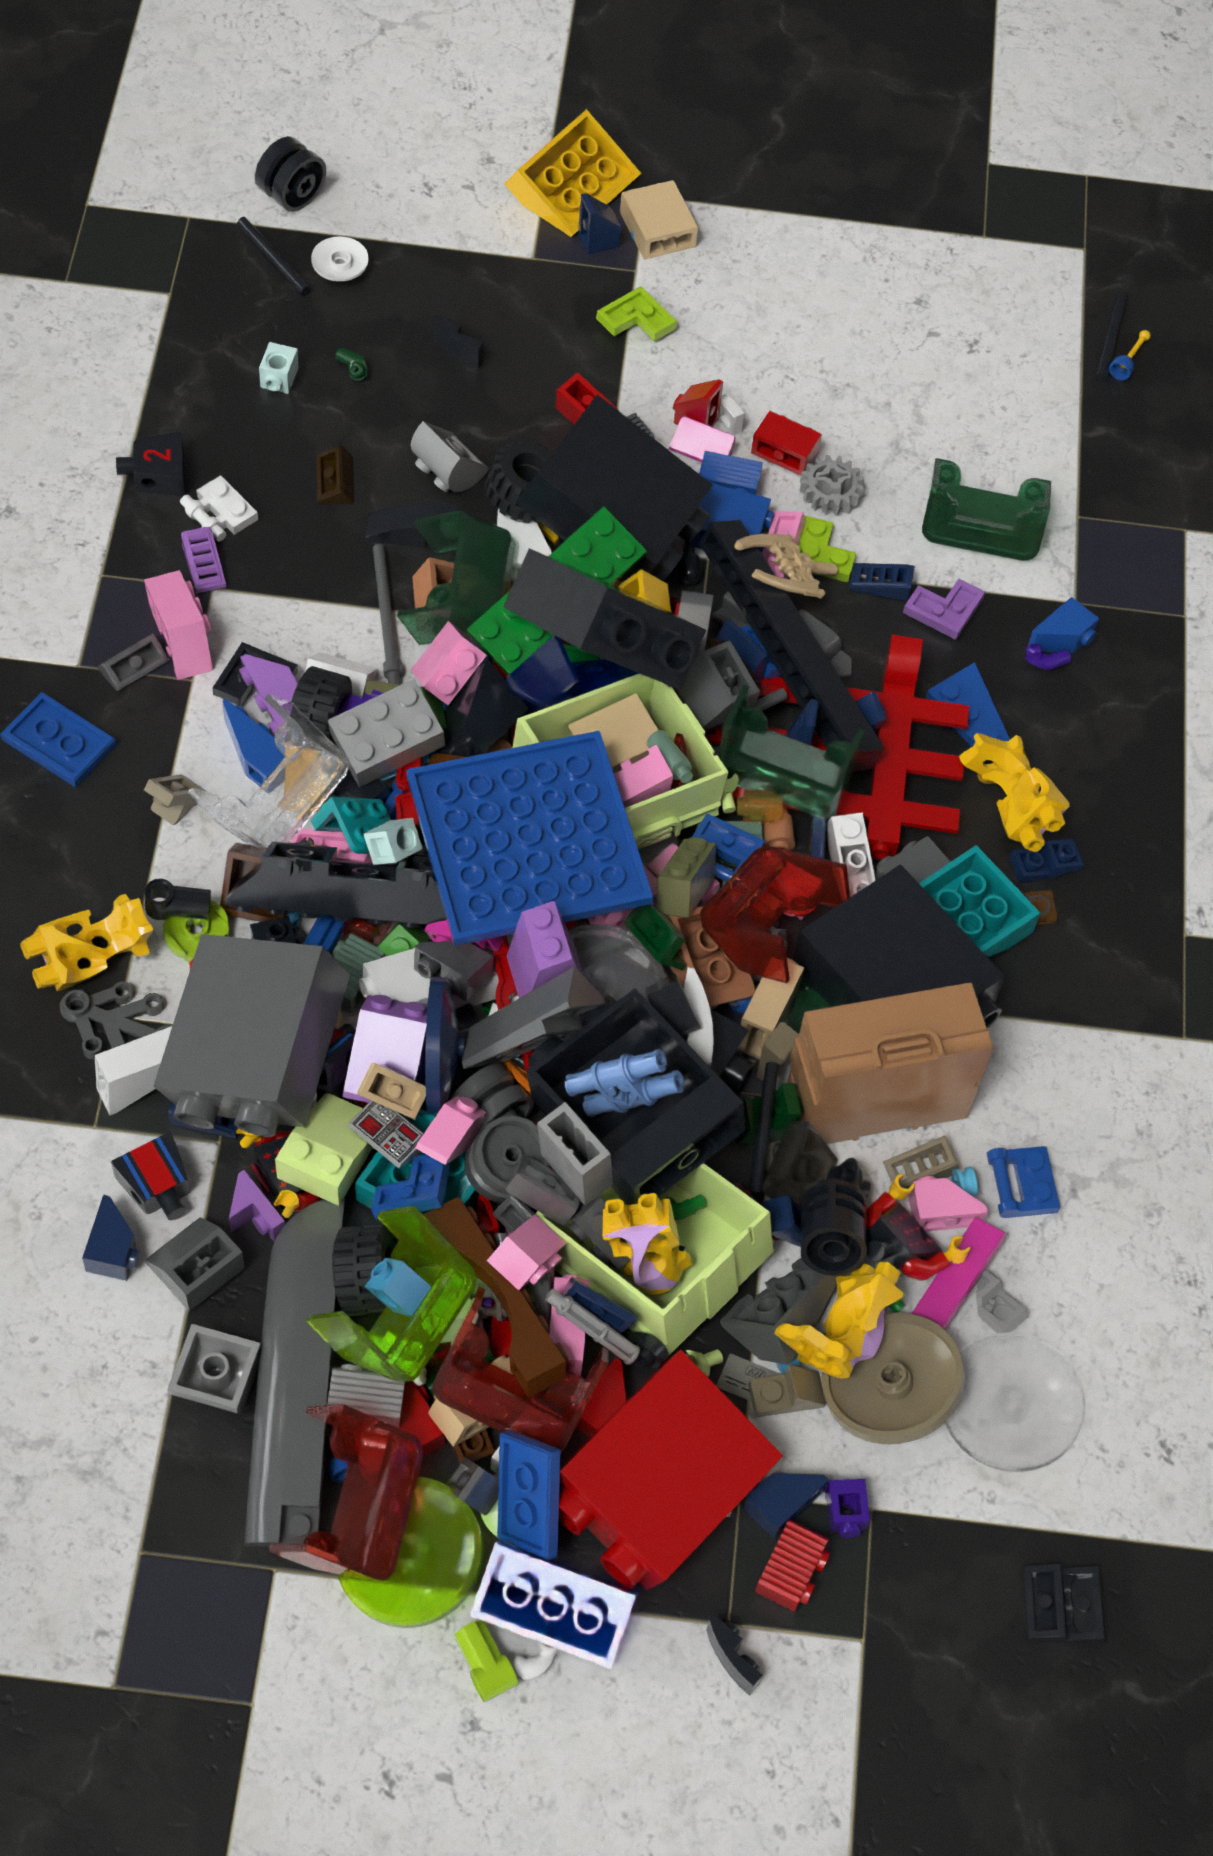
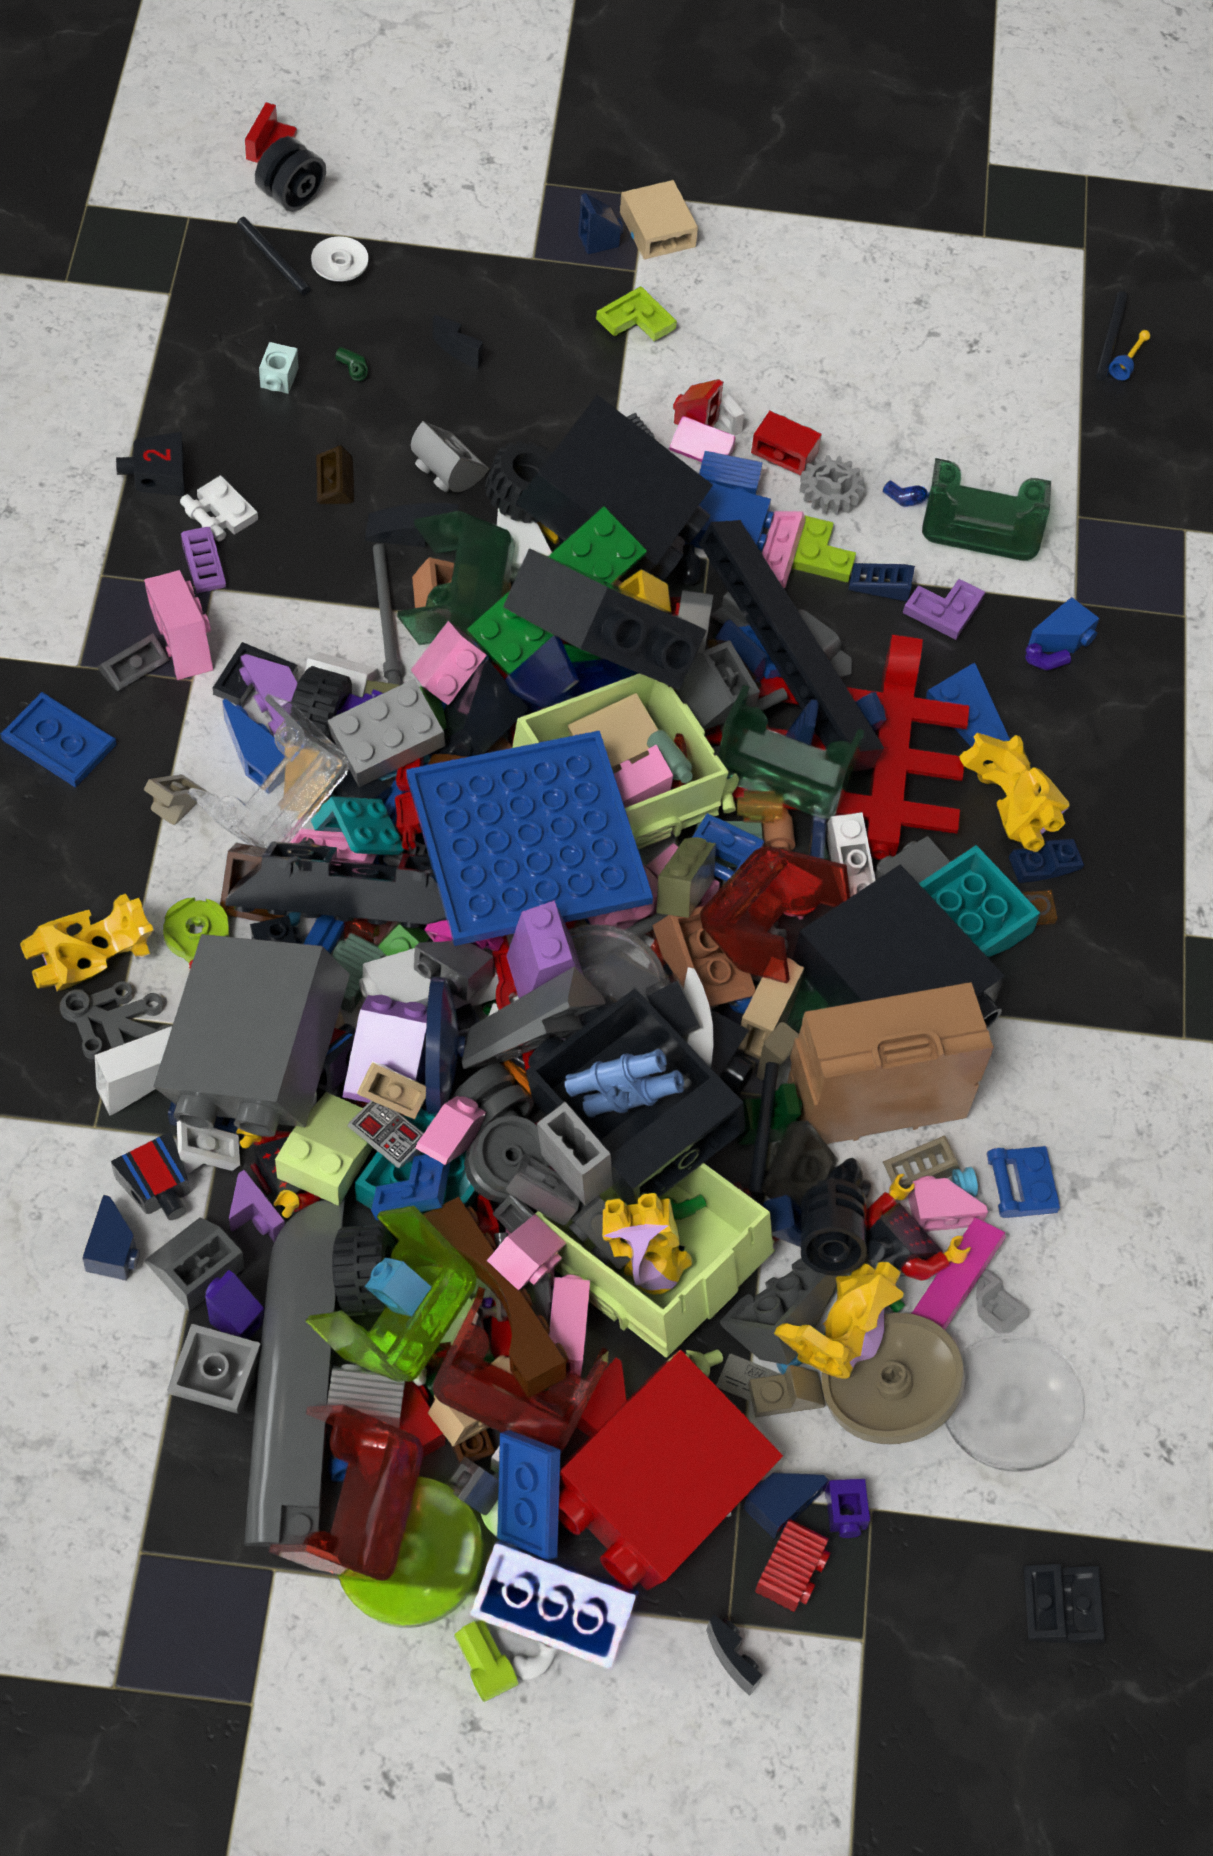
(179, 901): black piece -> none
(207, 1147): none -> white slope
(233, 1307): none -> dark purple slope
(265, 132): none -> red panel
(393, 841): light aqua brick -> none
(570, 165): yellow slope -> none
(575, 397): red slope -> none
(598, 1330): light grey piece -> none
(600, 1305): dark blue slope -> none
(652, 1351): black plate -> none
(657, 934): dark green panel -> none
(792, 563): tan bar -> none
(905, 496): none -> clear blue arm

